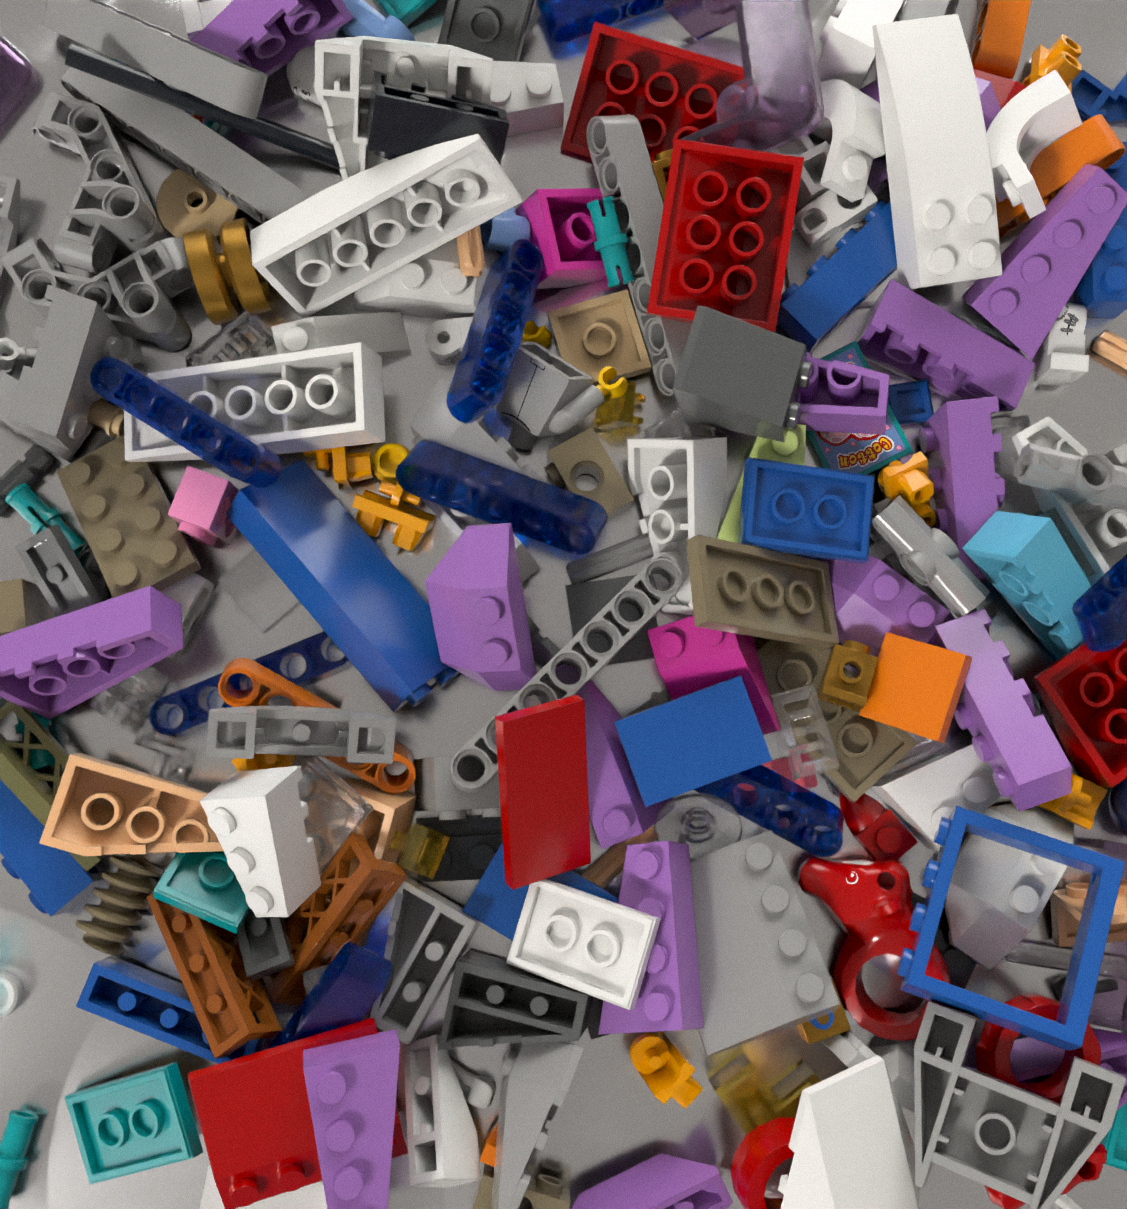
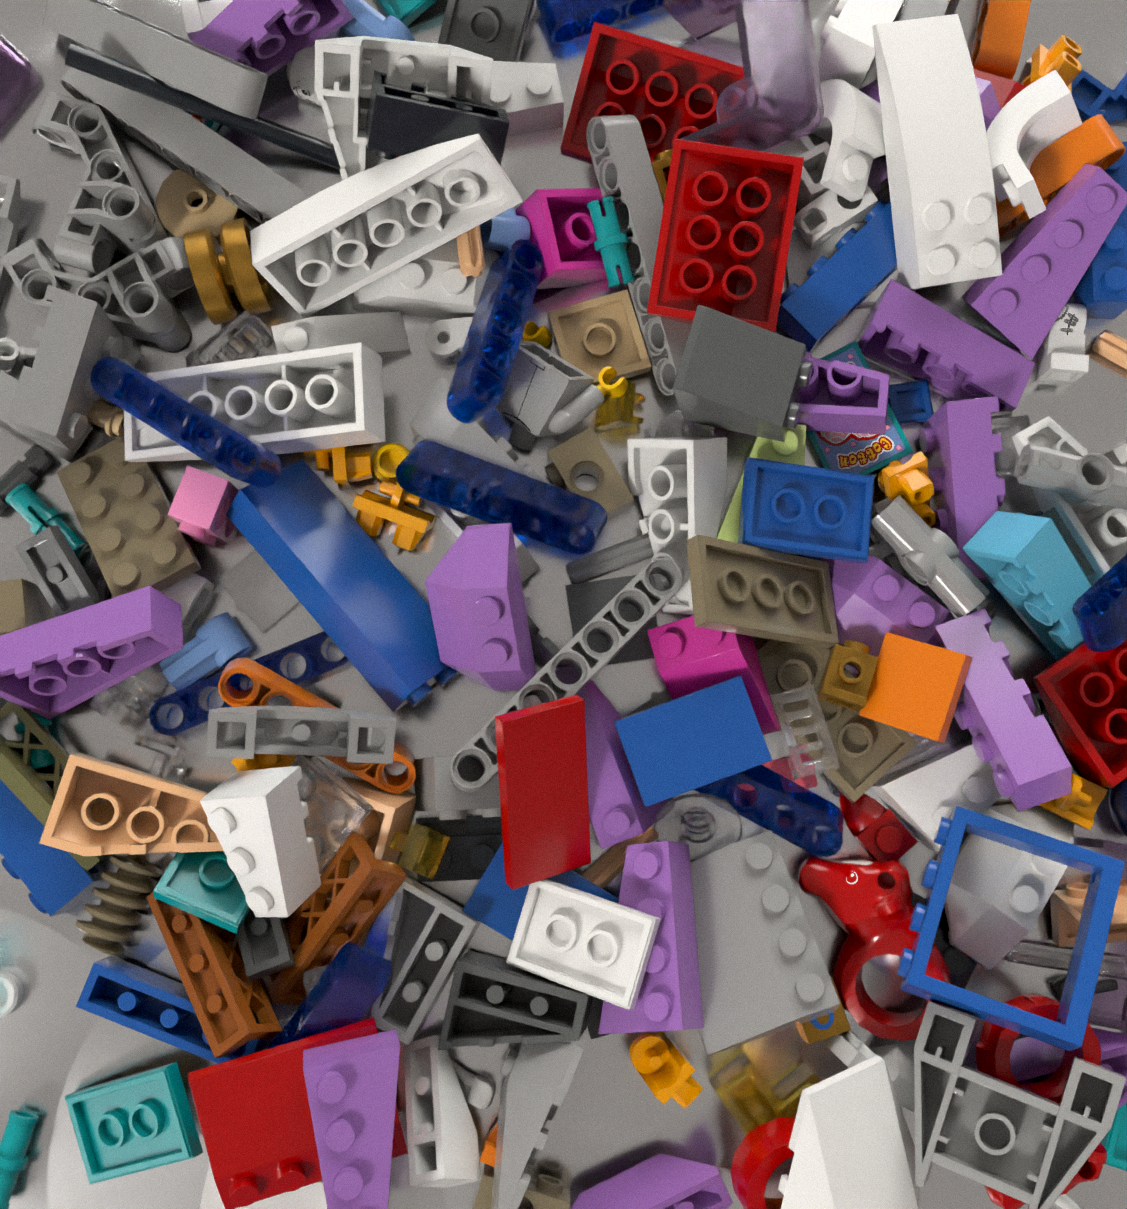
(212, 648): none -> medium blue piece

